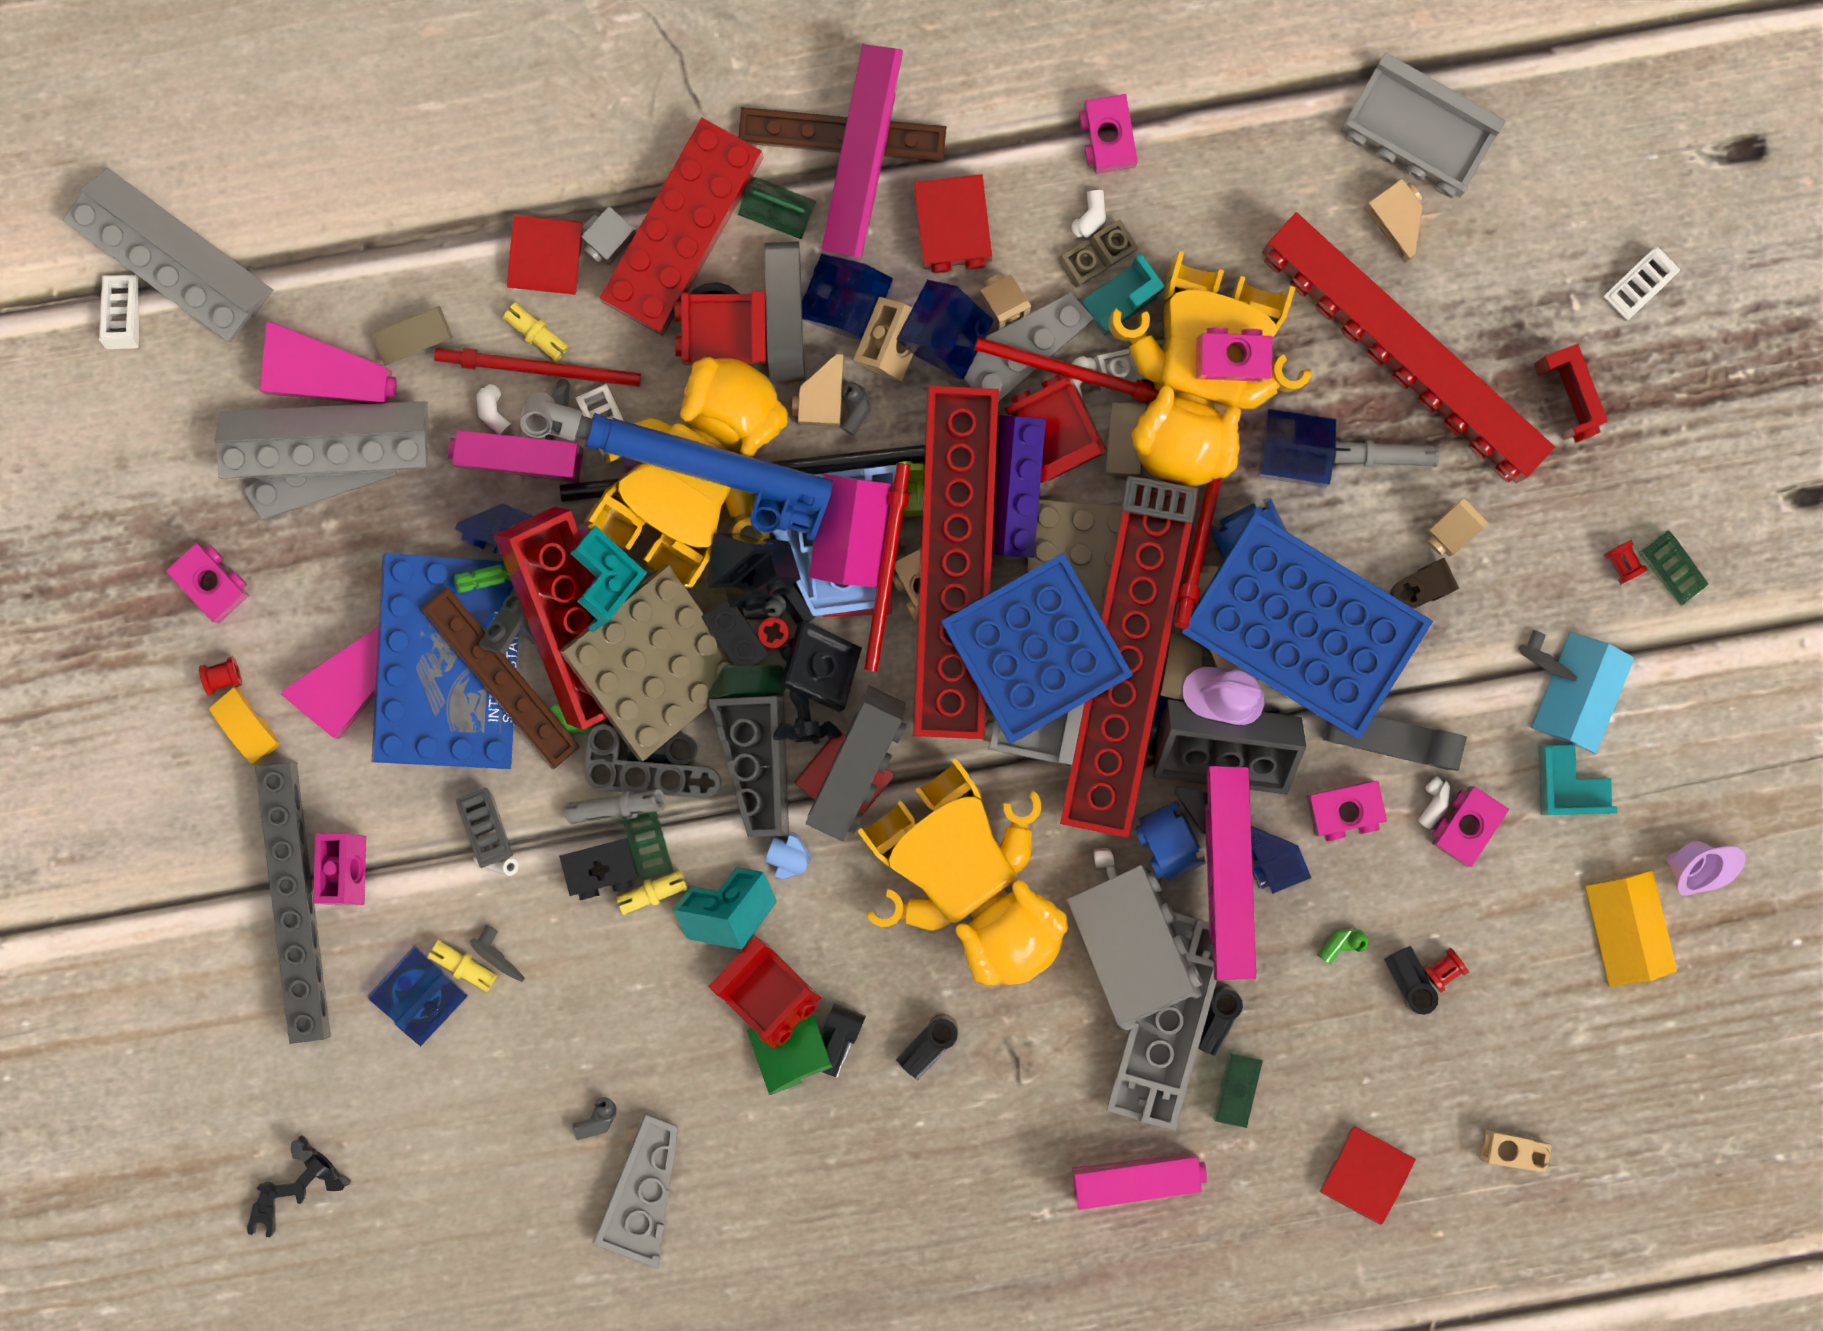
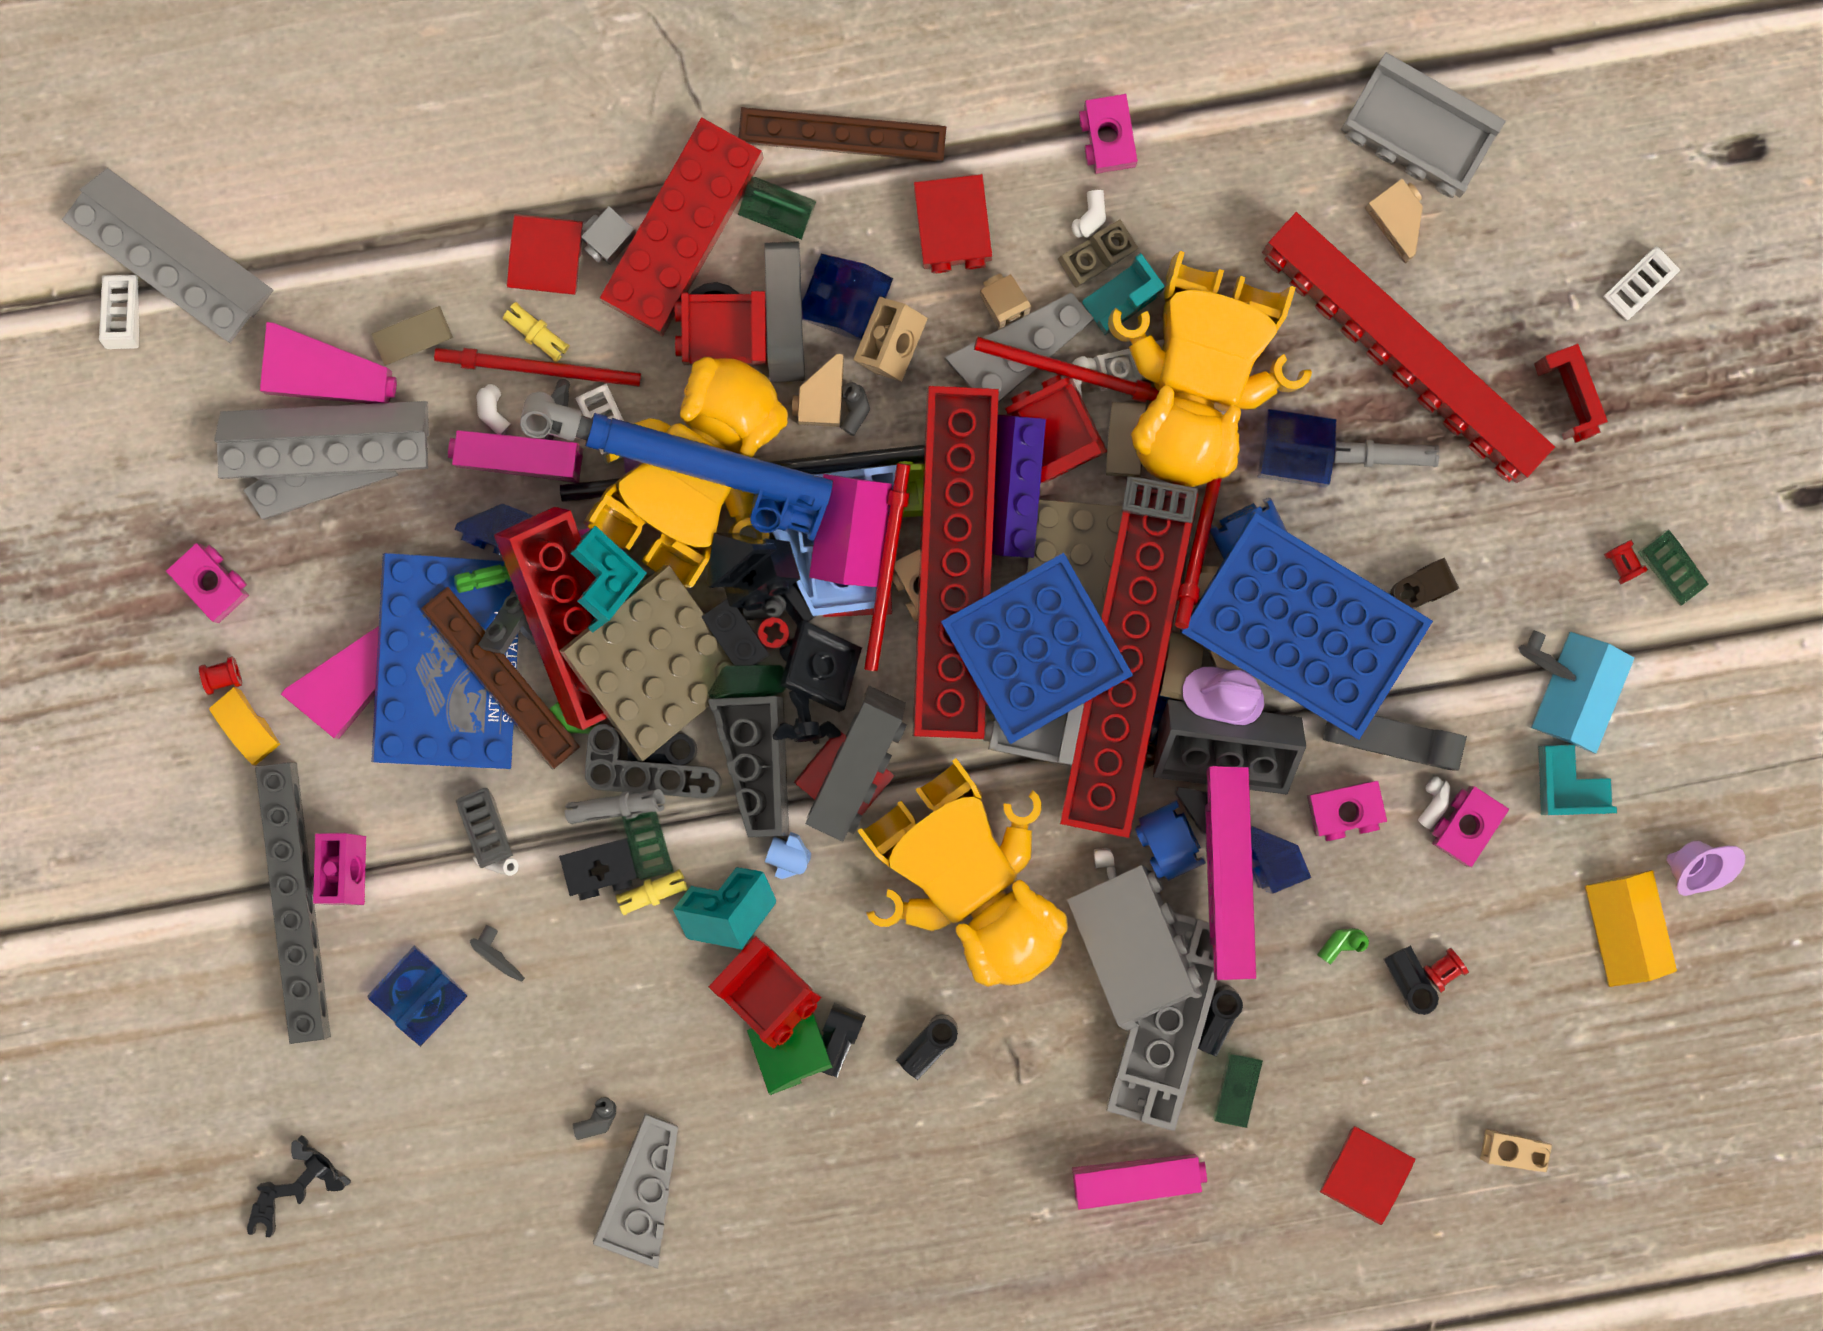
(462, 966): light yellow pin -> none
(862, 150): dark pink slope -> none
(945, 328): clear blue slope -> none
(1213, 361): dark pink brick -> none
(1455, 528): tan slope -> none

